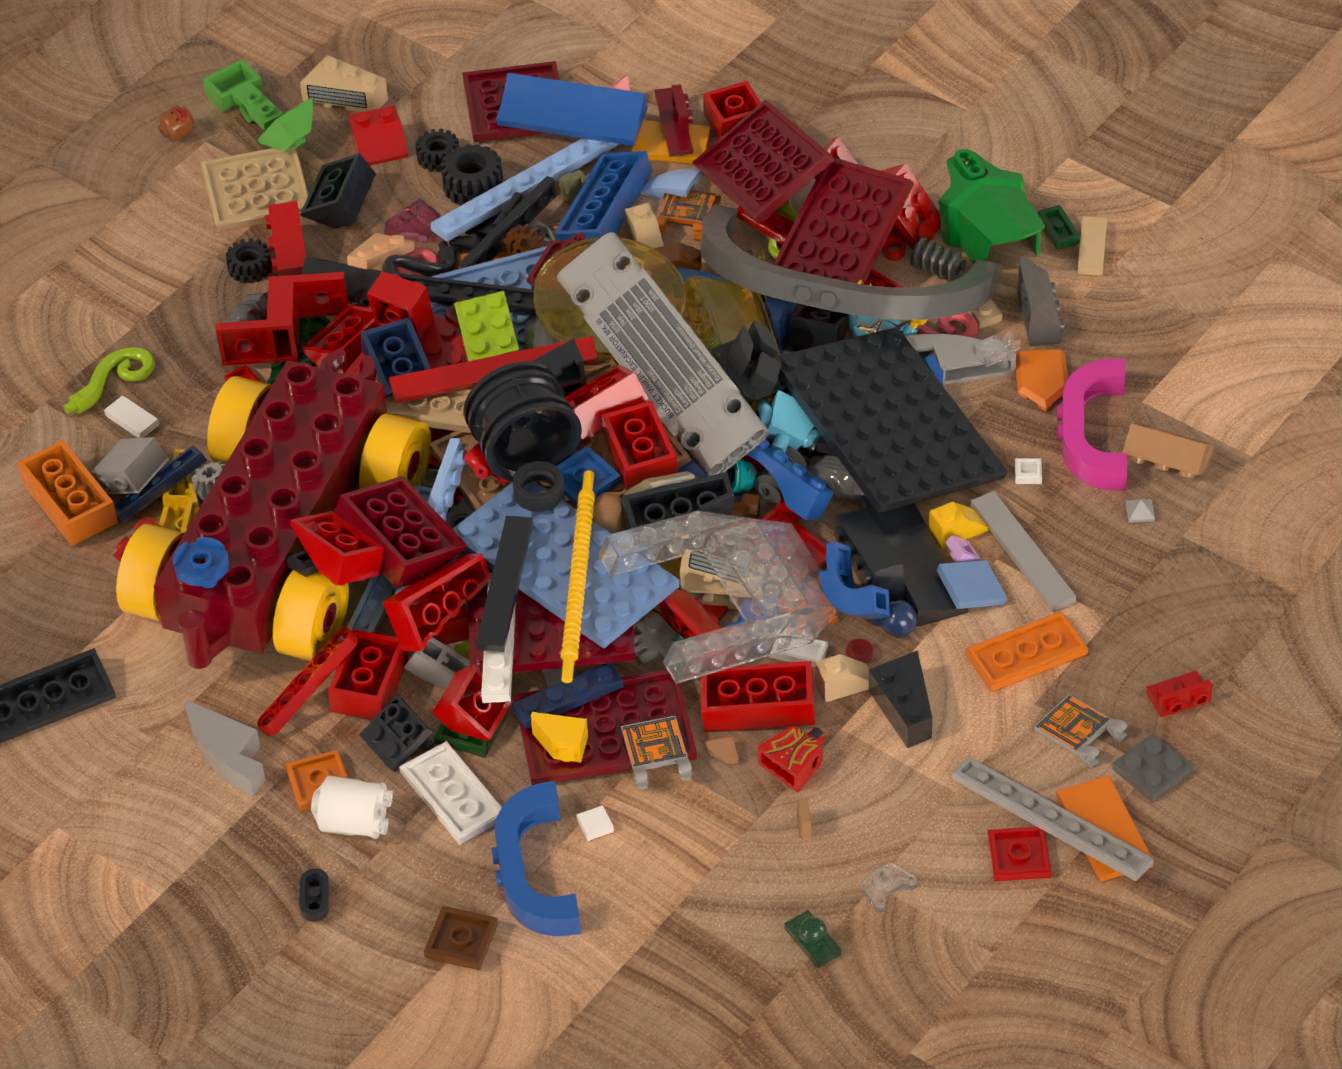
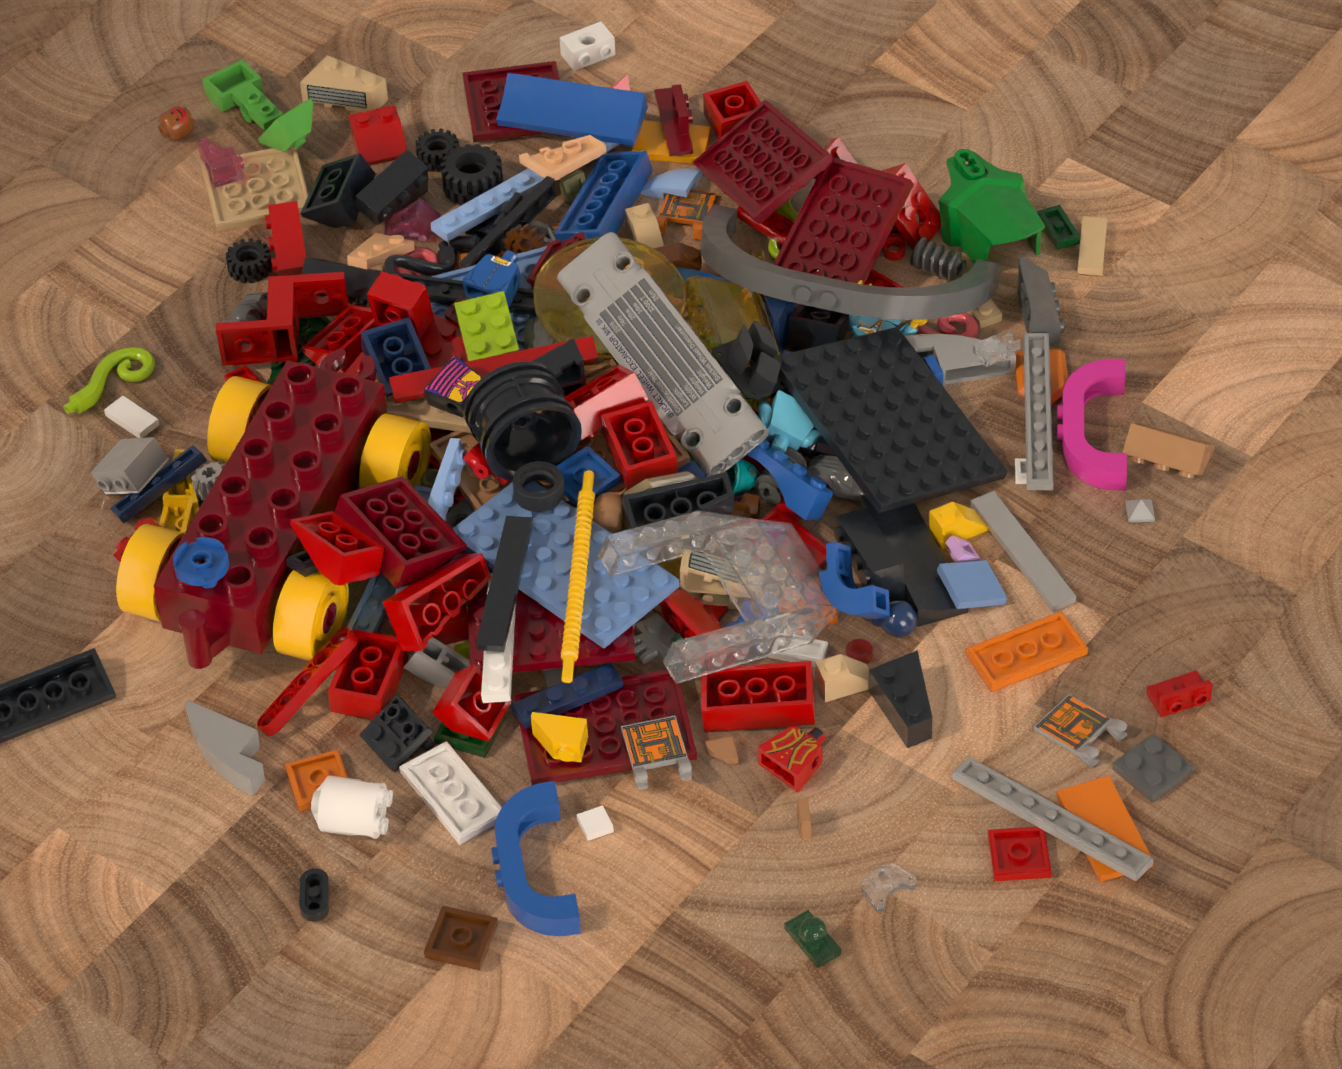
(67, 492): orange brick -> none
(220, 163): none -> clear pink arch
(393, 188): none -> black wedge
(451, 386): none -> torso
(493, 276): none -> blue torso
(564, 159): none -> light nougat wing
(587, 46): none -> white brick
(1038, 411): none -> light grey tile

